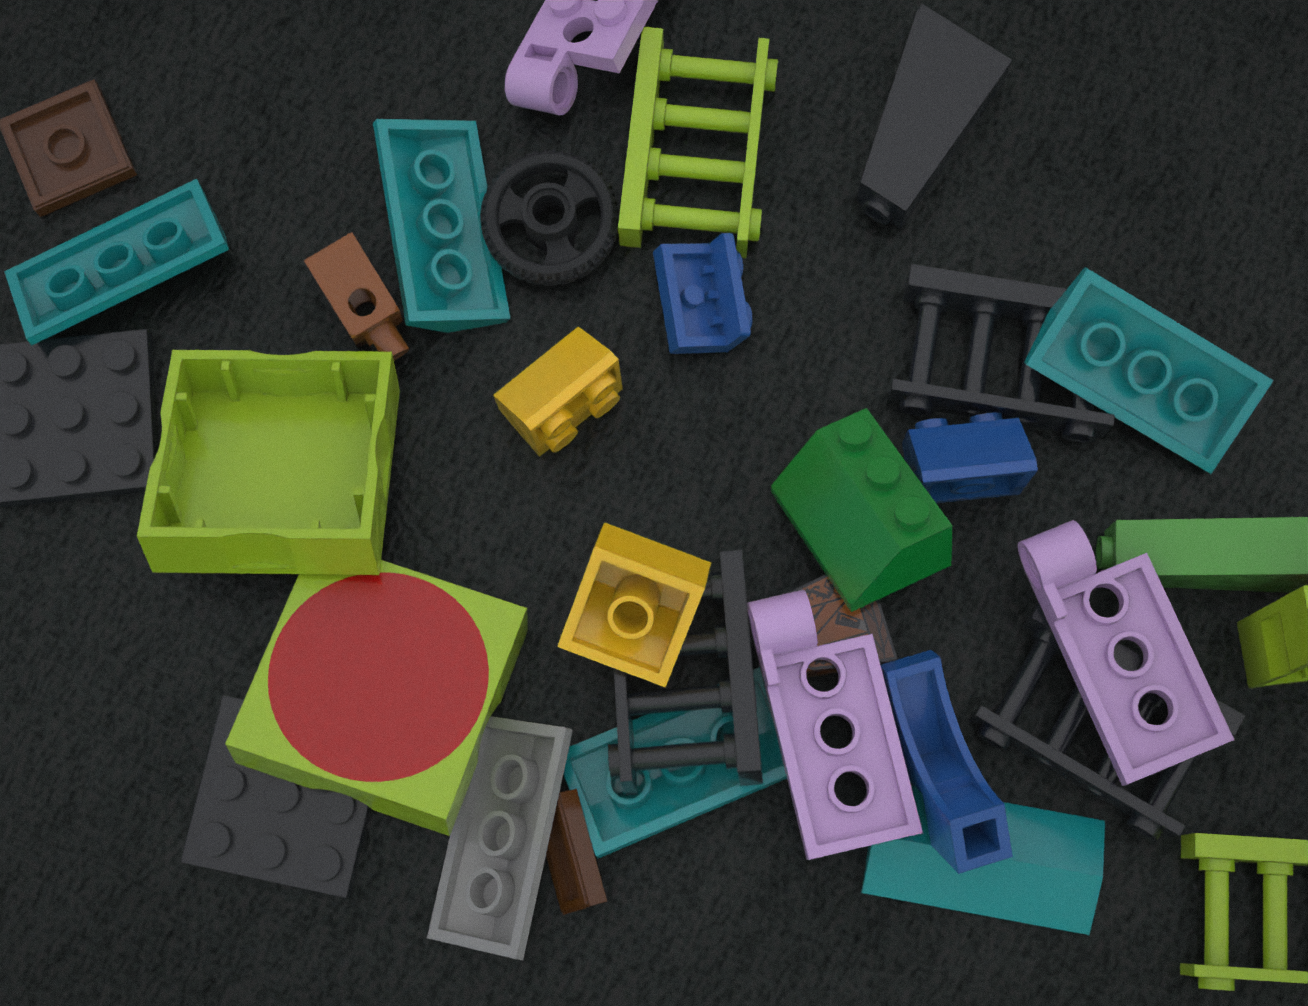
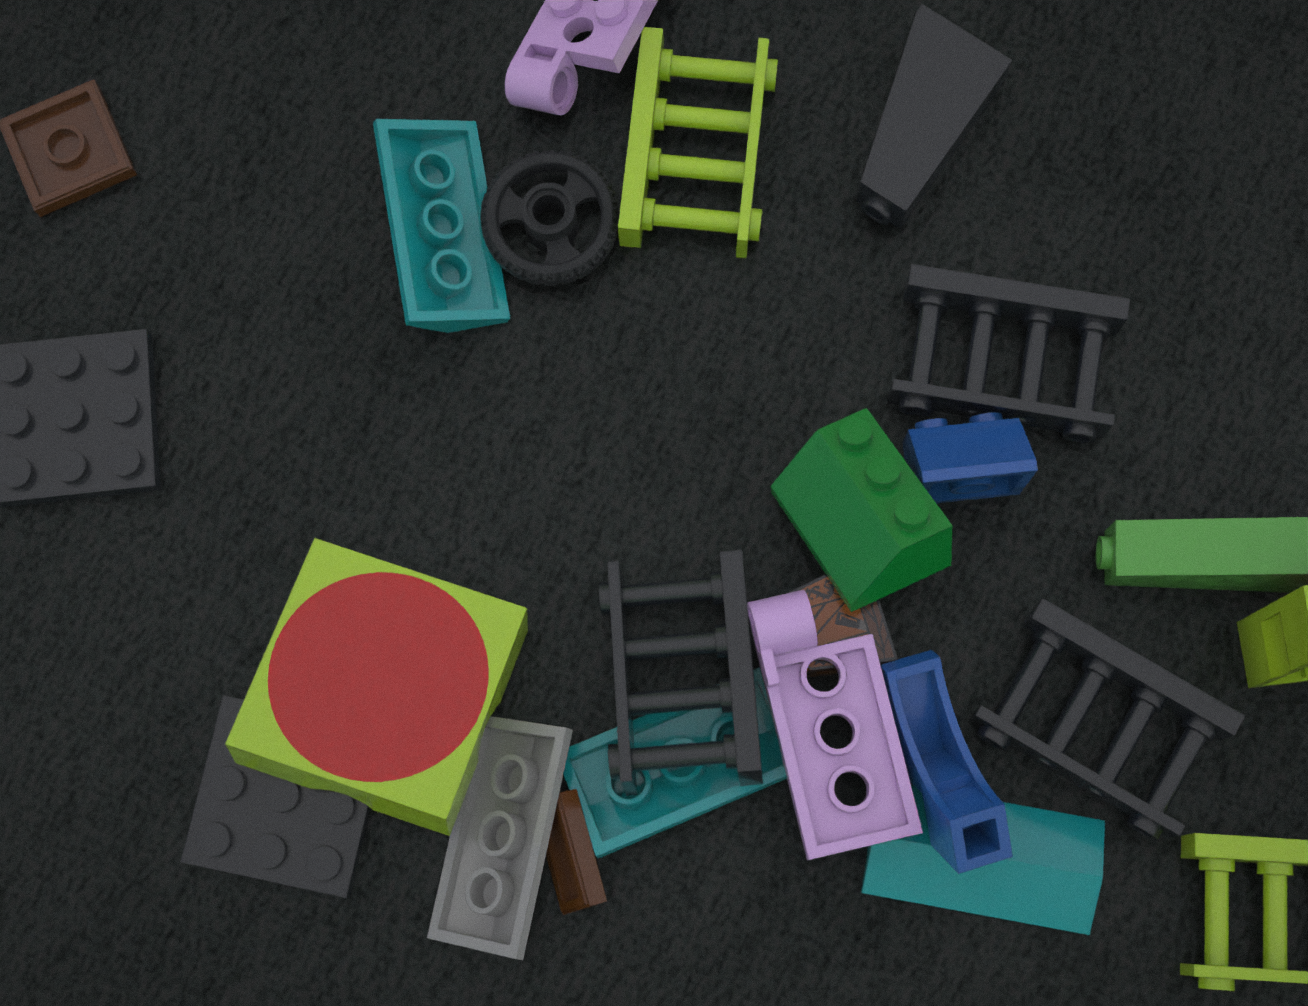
(115, 261): teal slope -> none
(272, 463): lime tile -> none
(351, 281): dark orange torso -> none
(561, 391): yellow slope -> none
(635, 604): yellow slope -> none
(703, 295): blue bracket -> none
(1062, 577): lavender hinge -> none
(1146, 370): teal slope -> none

